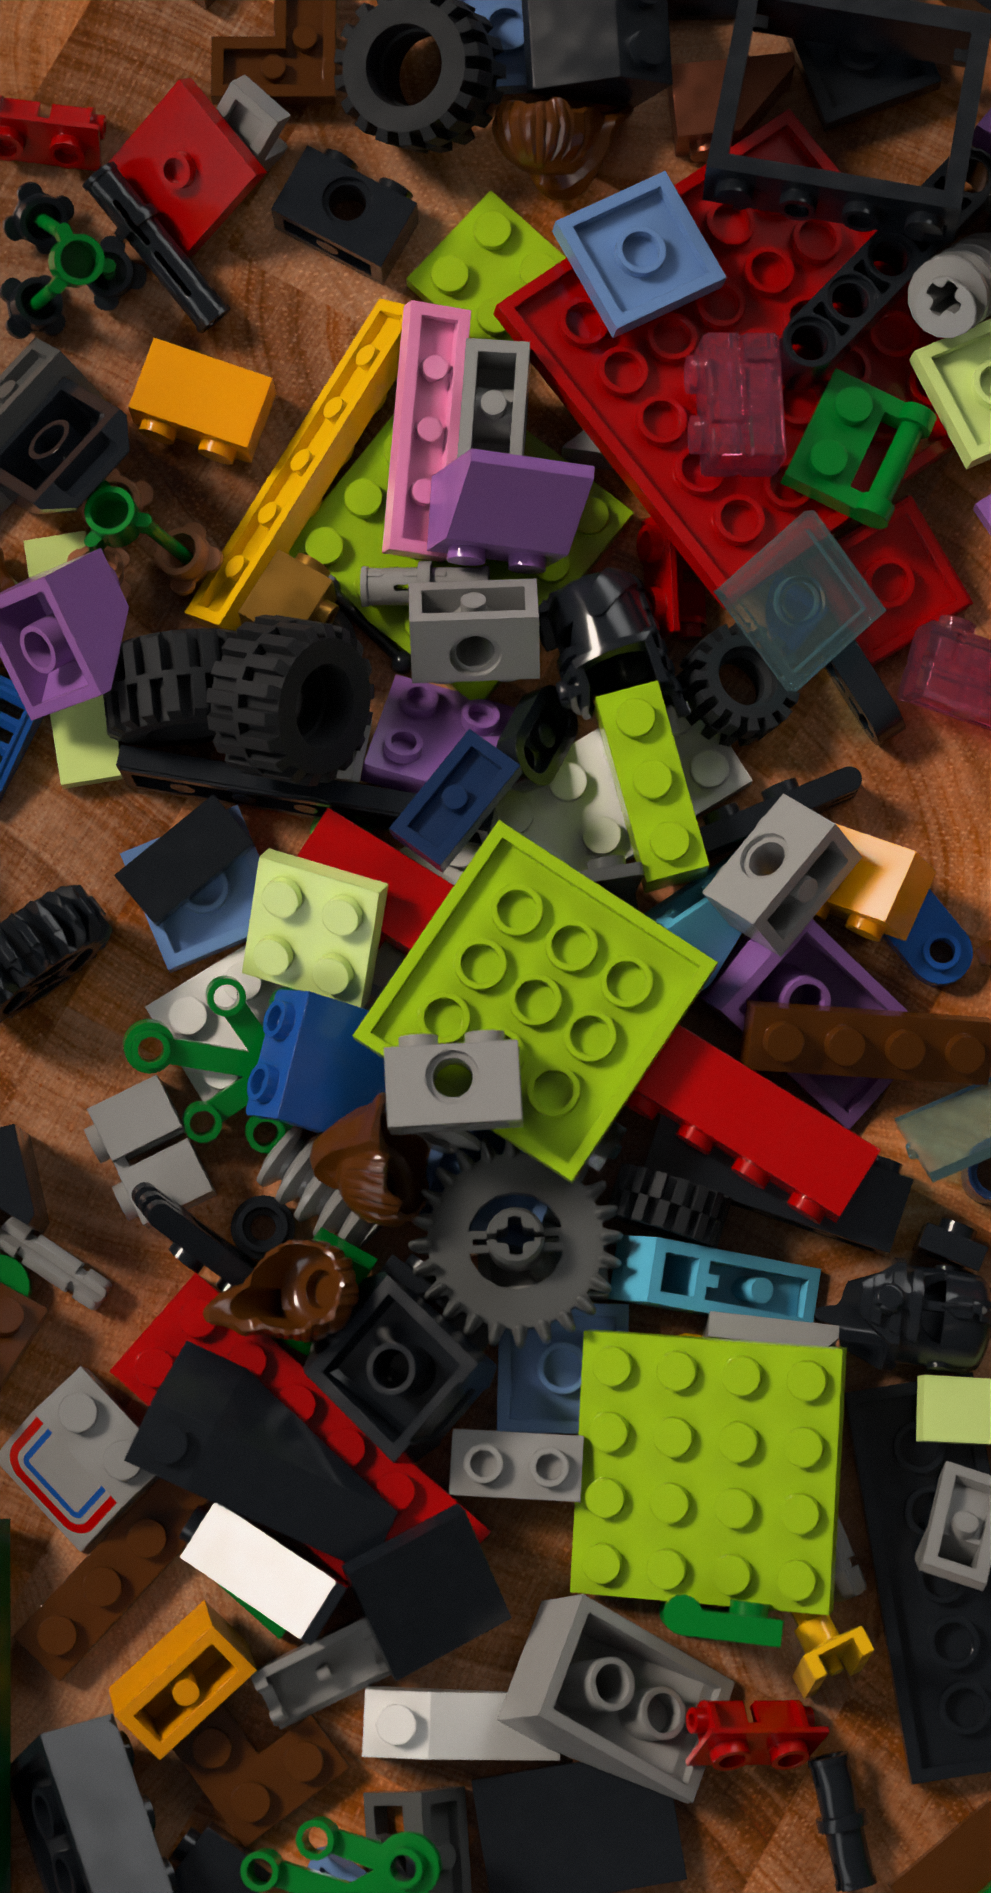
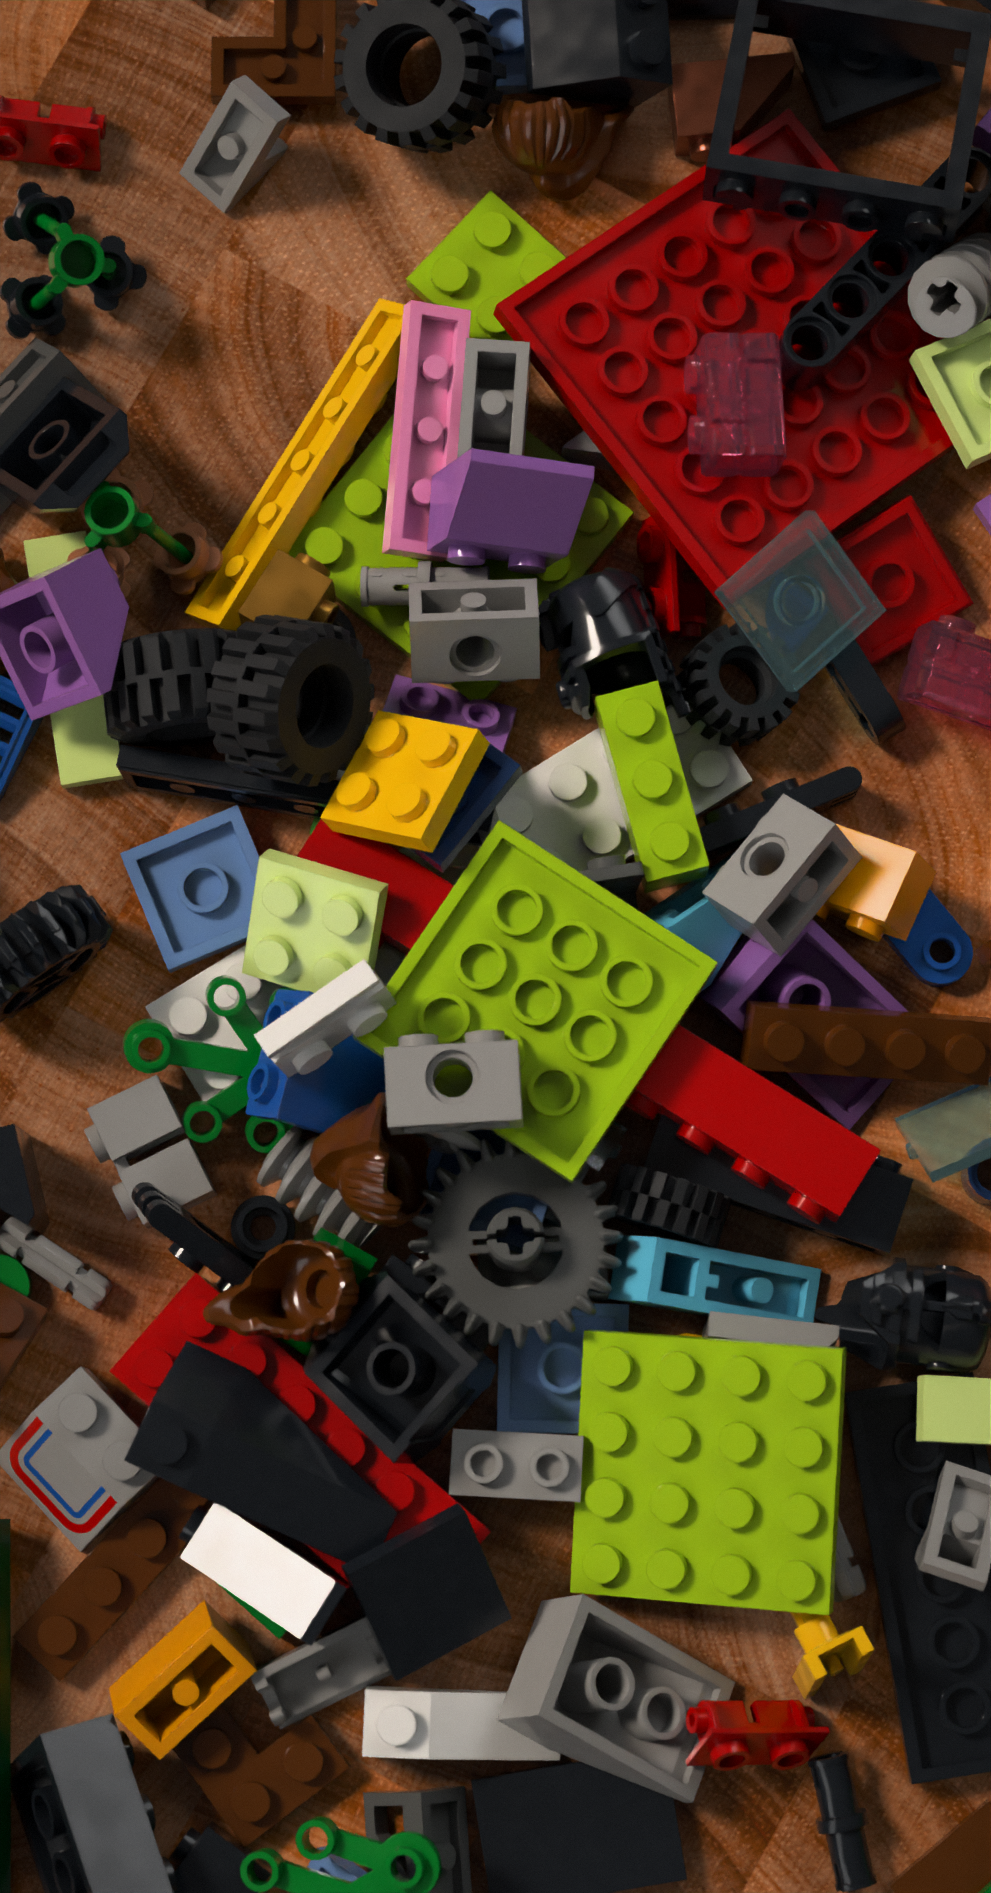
(141, 228): black pin -> none
(184, 860): black tile -> none
(189, 165): red plate -> none
(201, 402): light orange brick -> none
(344, 1007): none -> white plate
(363, 244): black brick -> none
(399, 659): black hinge -> none
(405, 781): none -> yellow plate
(538, 737): black plate -> none
(639, 254): medium blue plate -> none
(737, 1623): green plate -> none
(839, 440): green plate -> none
(951, 1244): black plate -> none

